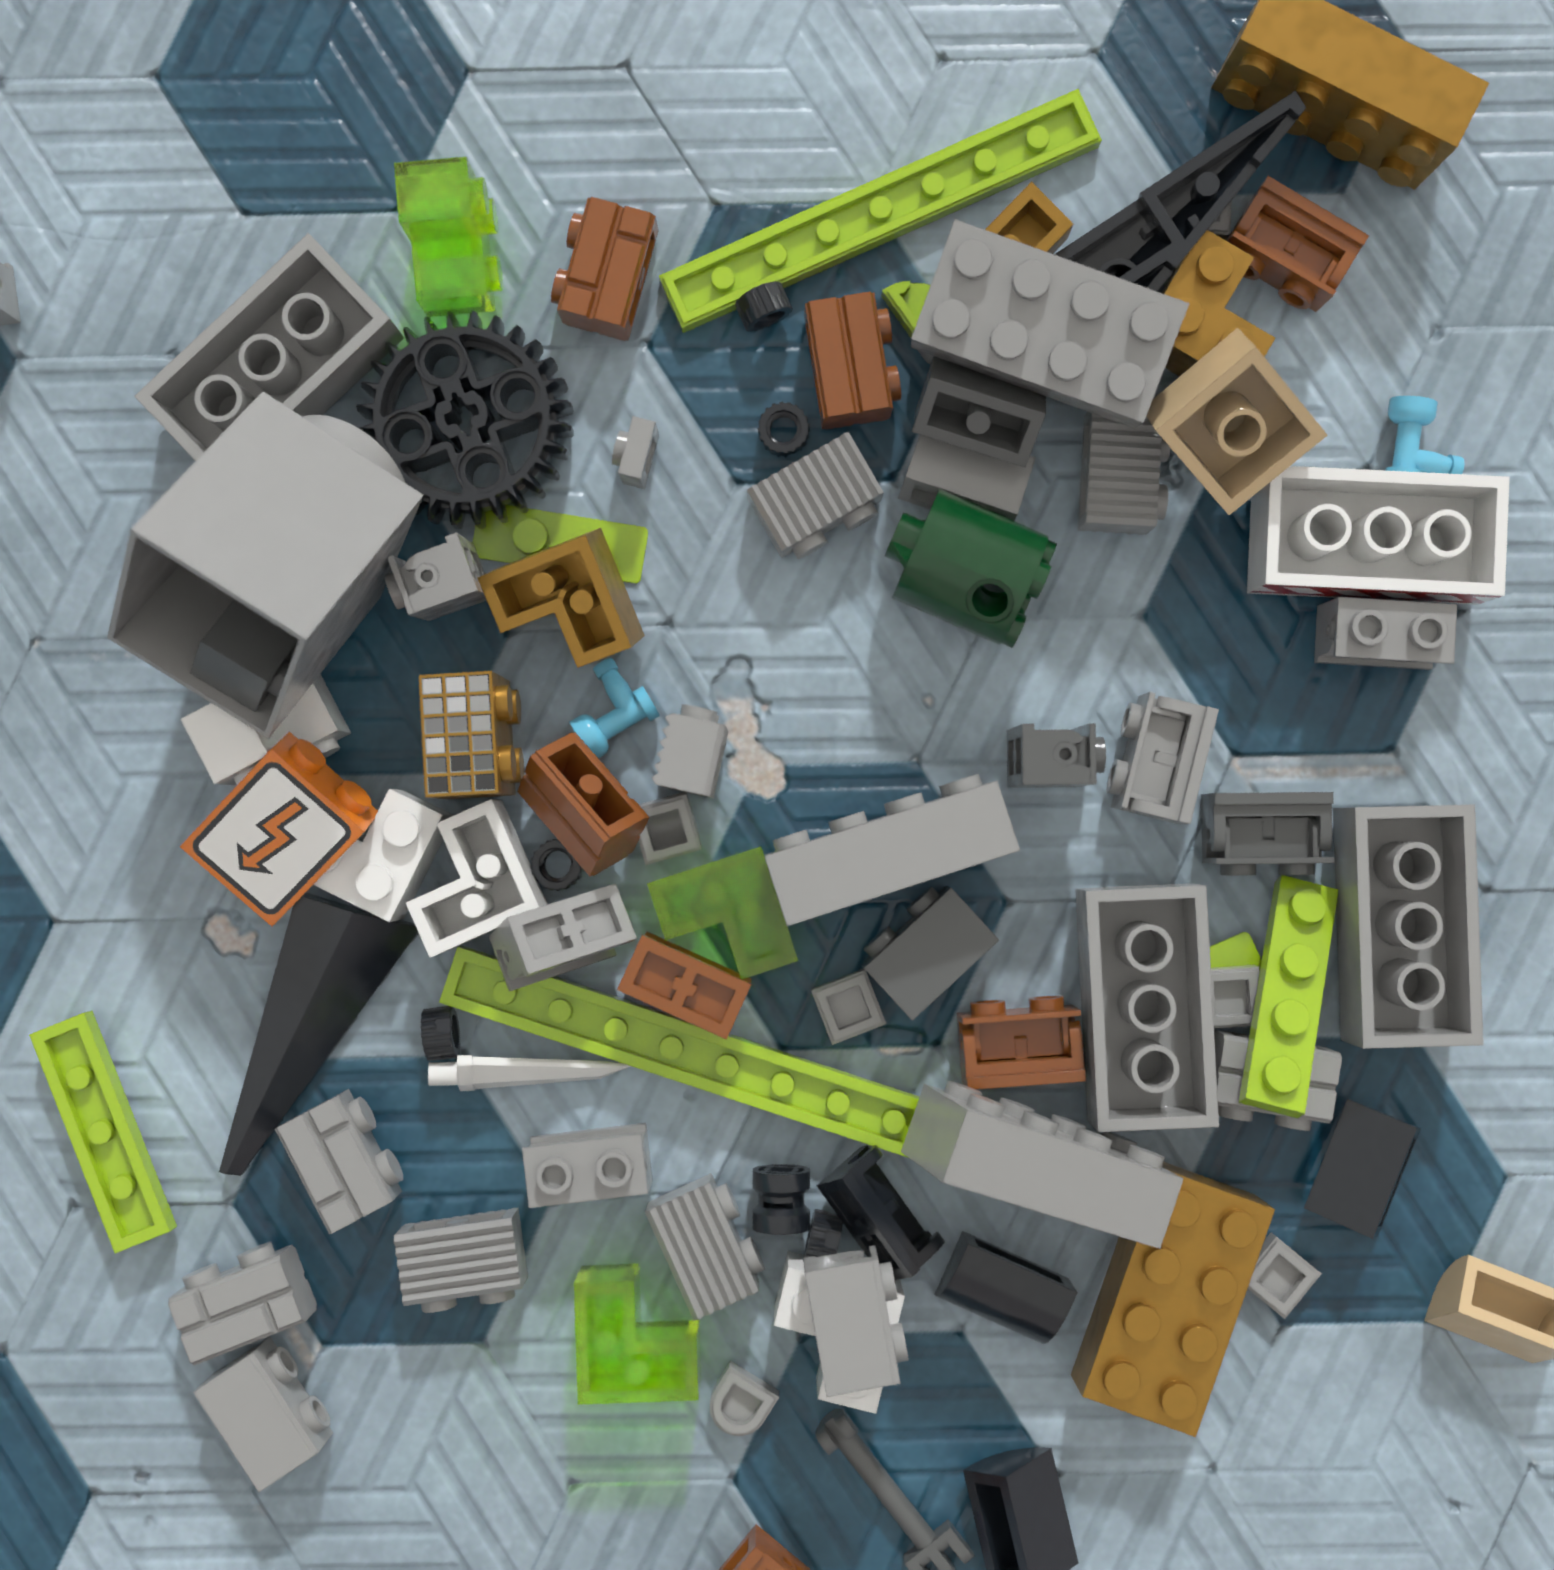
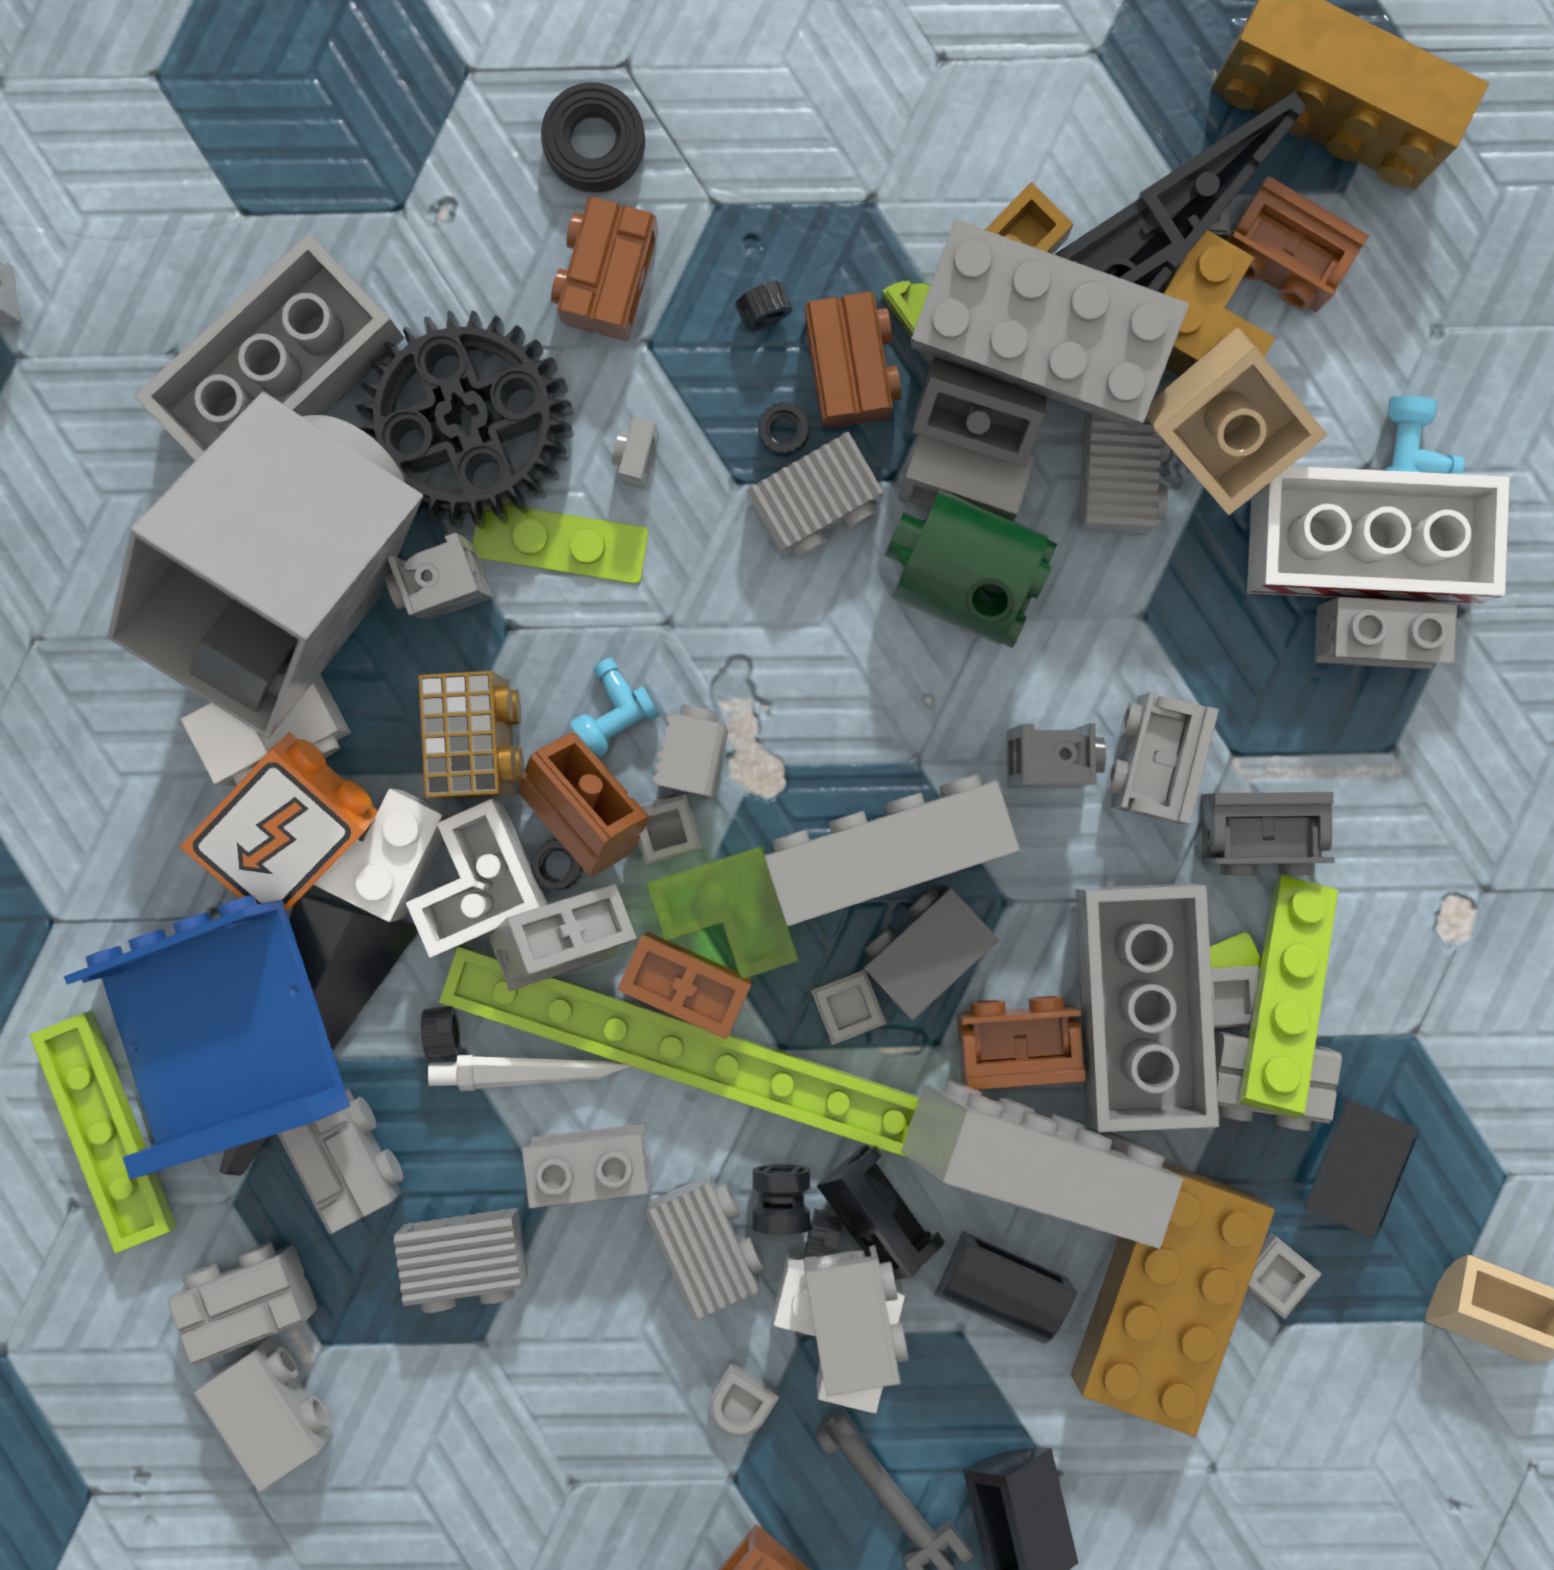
(218, 1032): none -> blue panel
(449, 231): clear neon green brick -> none
(575, 583): pearl gold brick -> none
(584, 102): none -> black tyre
(622, 1356): clear neon green brick -> none
(883, 209): lime tile -> none
(1408, 926): light grey brick -> none

